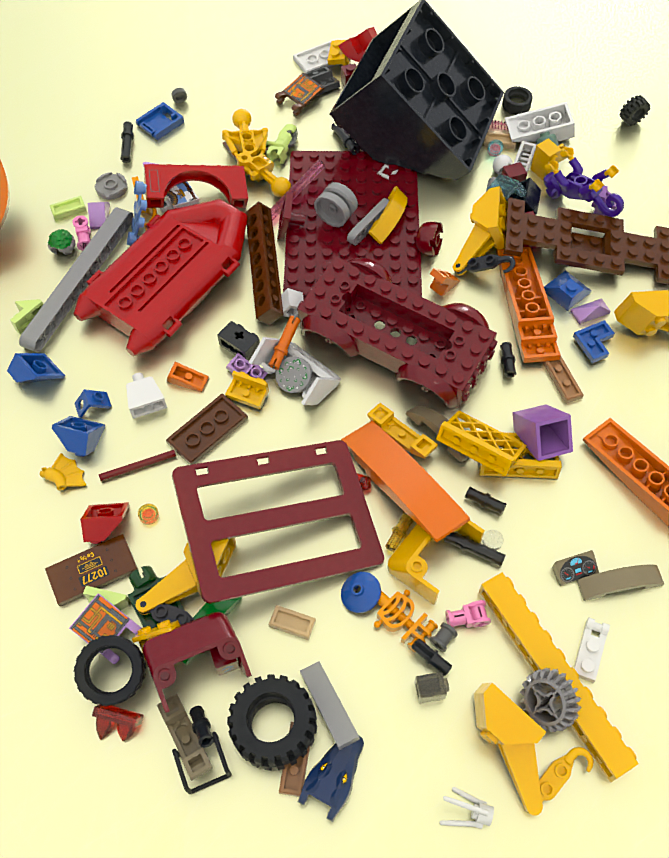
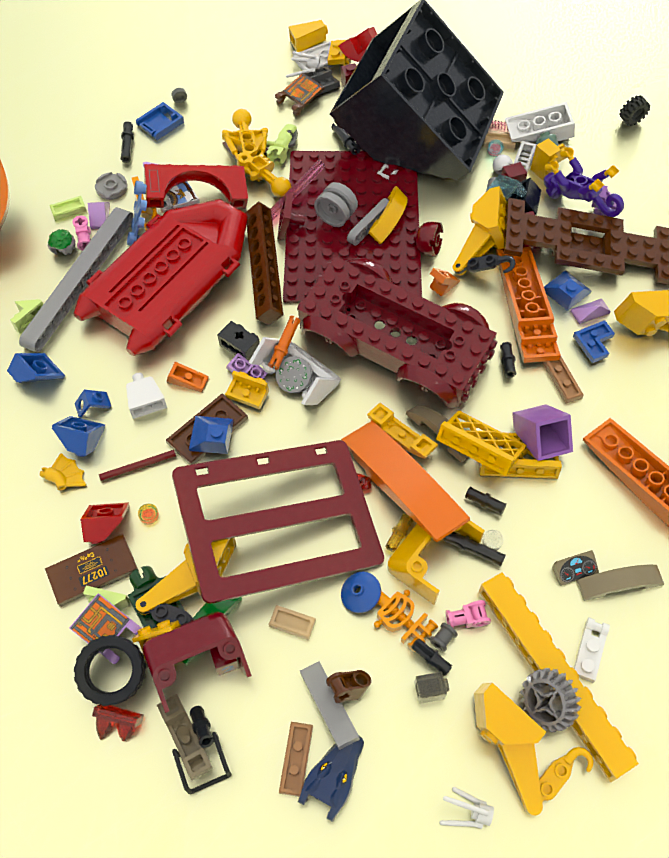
(211, 434): none -> blue slope
(251, 701): black tyre -> none
(290, 302): white brick -> none
(307, 34): none -> yellow slope
(312, 62): none -> white plant
(348, 685): none -> reddish brown piece
(520, 93): black tyre -> none

